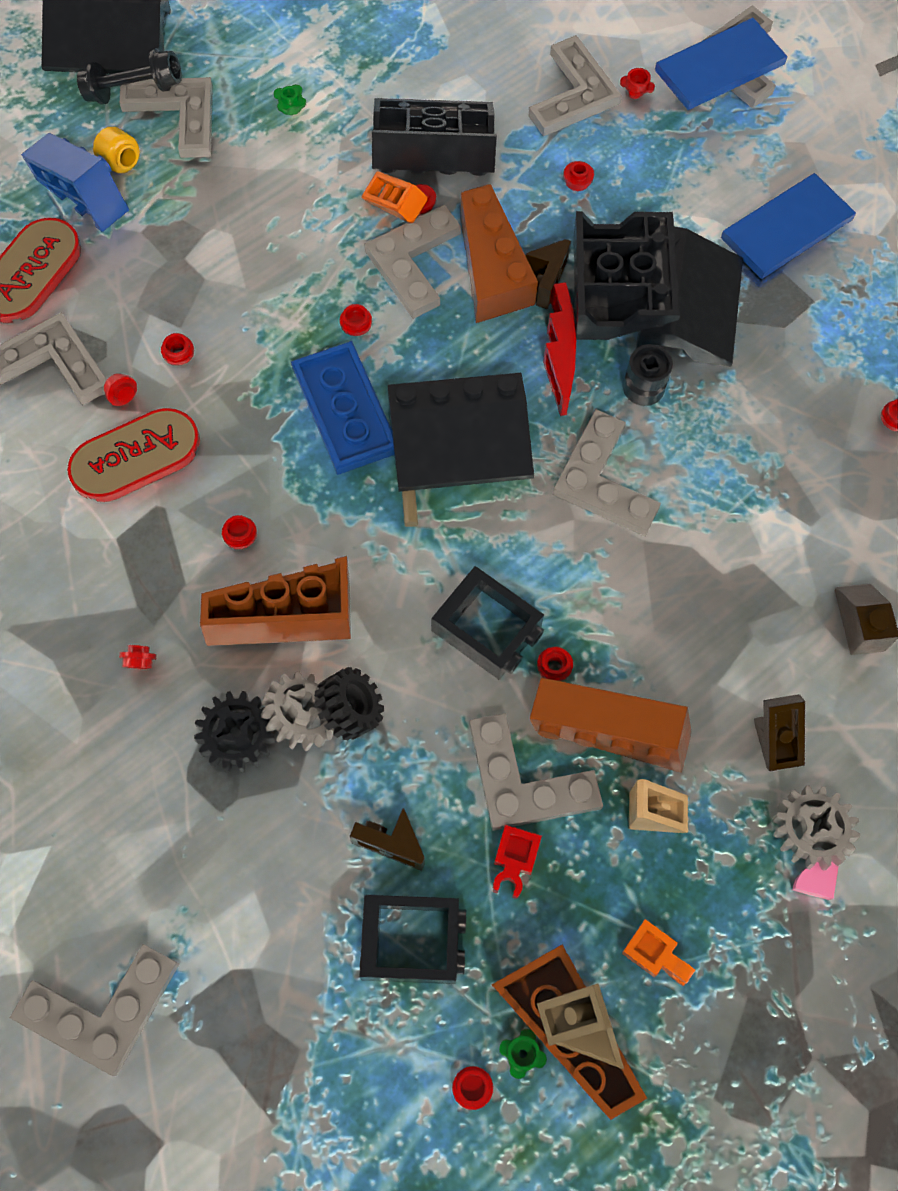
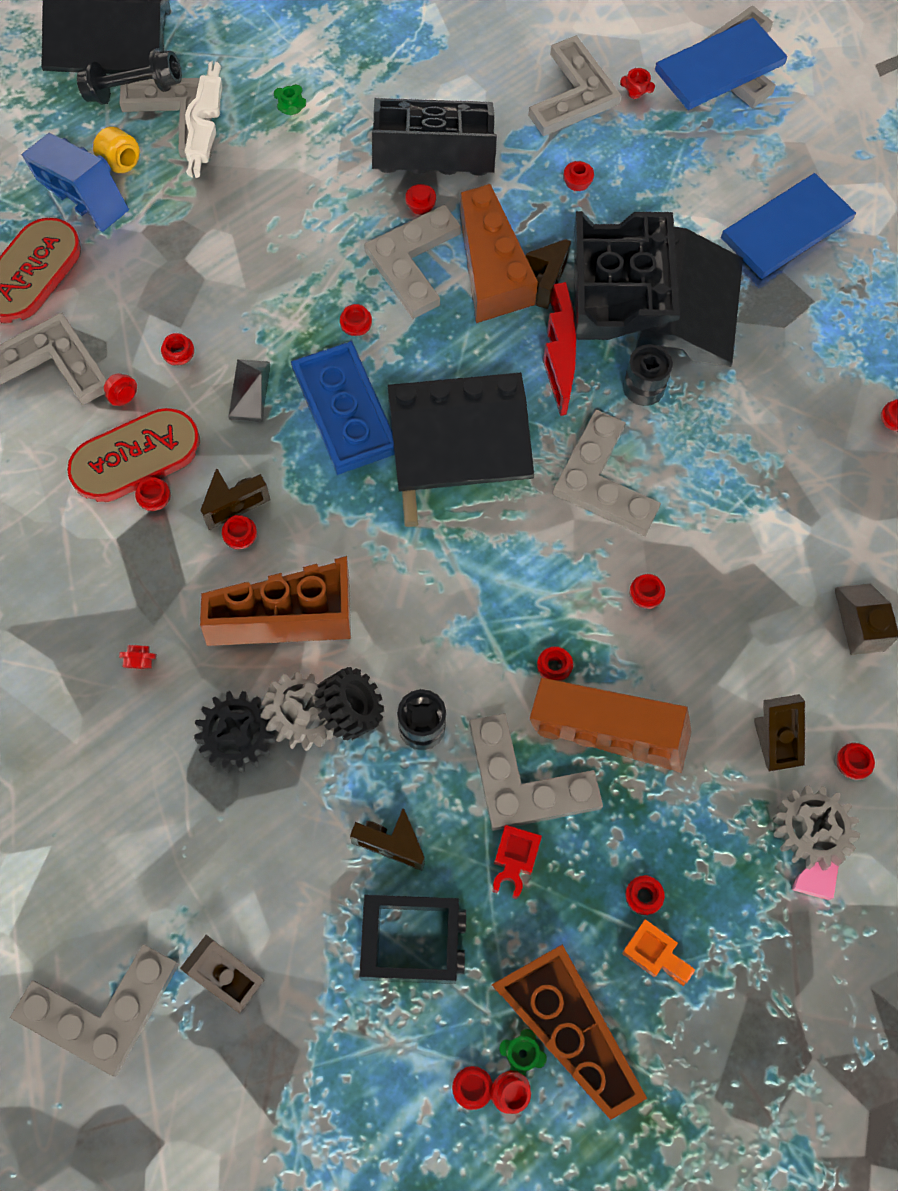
(152, 494): none -> red plate
(201, 131): none -> white piece
(222, 974): none -> slope
(224, 503): none -> dark brown slope
(249, 390): none -> black slope
(397, 197): orange slope -> none
(421, 719): none -> black wheel
(457, 603): black window -> none
(511, 1092): none -> red plate
(581, 1024): dark tan slope -> none
(647, 591): none -> red plate
(653, 887): none -> red plate
(657, 808): tan slope -> none
(855, 761): none -> red plate

